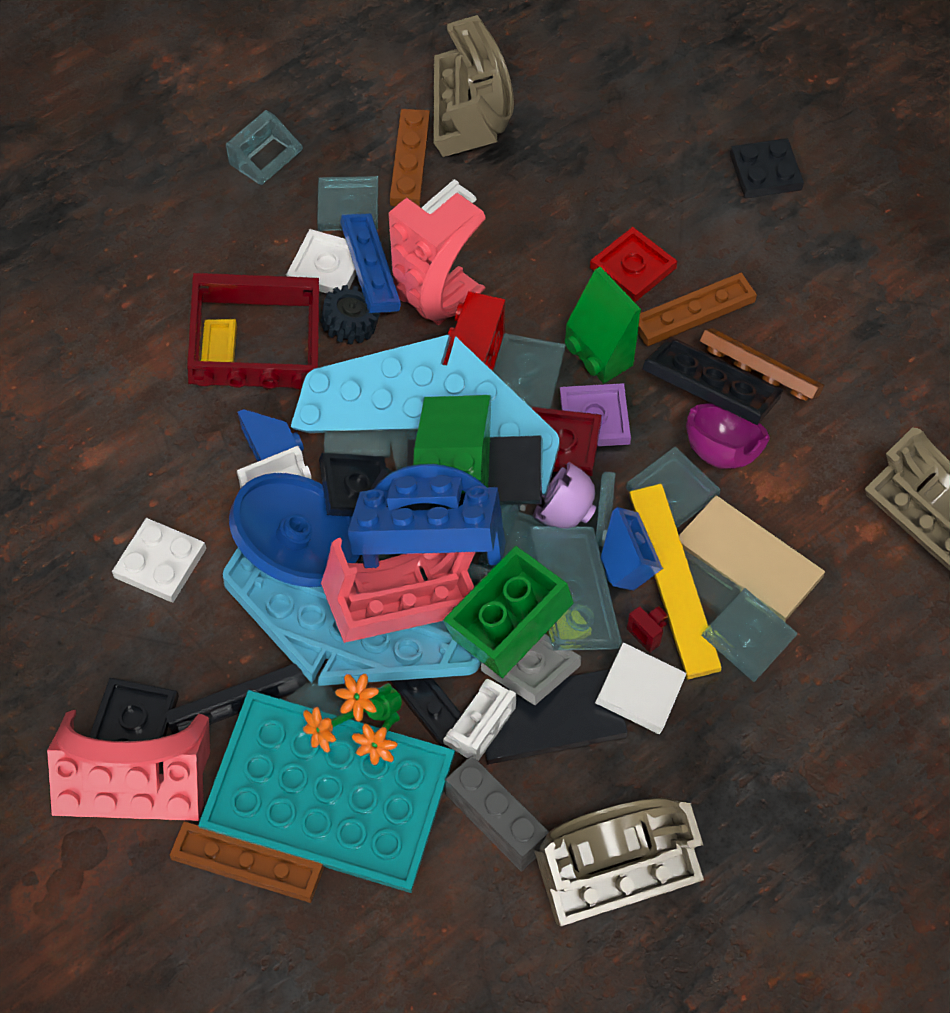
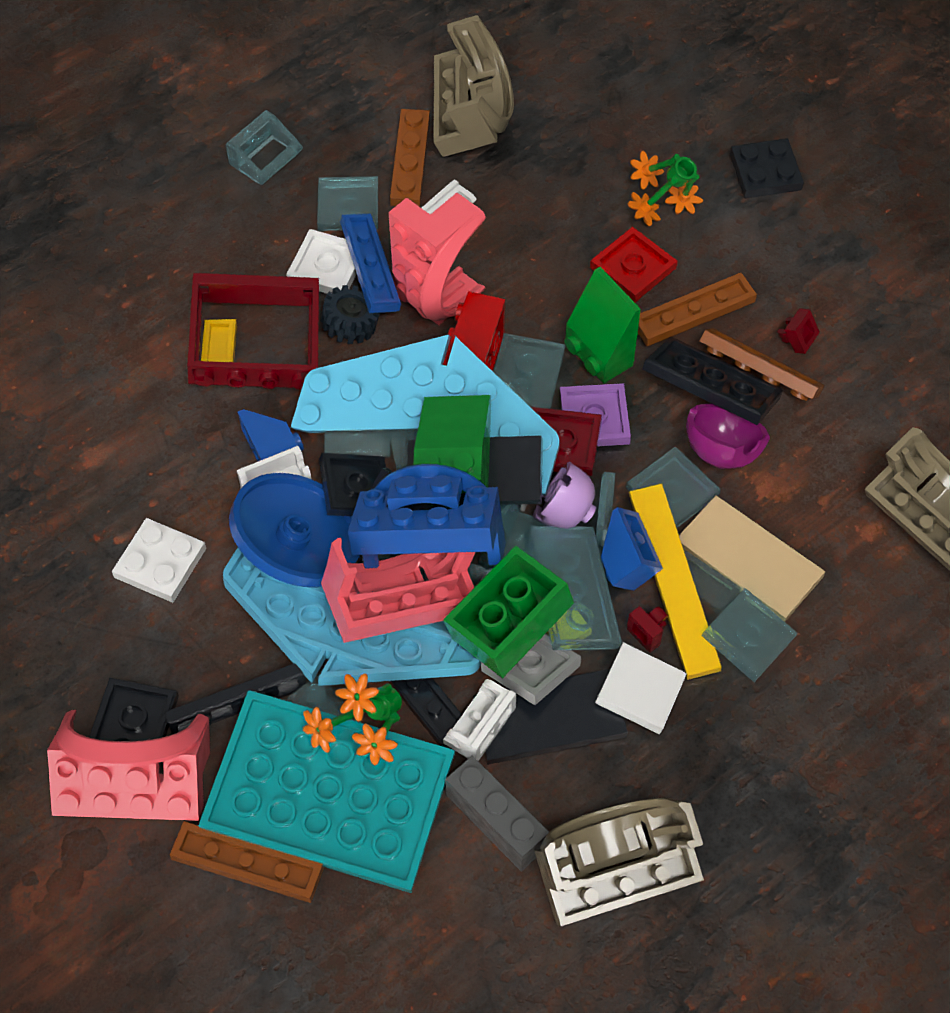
(680, 174): none -> orange plant
(800, 331): none -> dark red tile

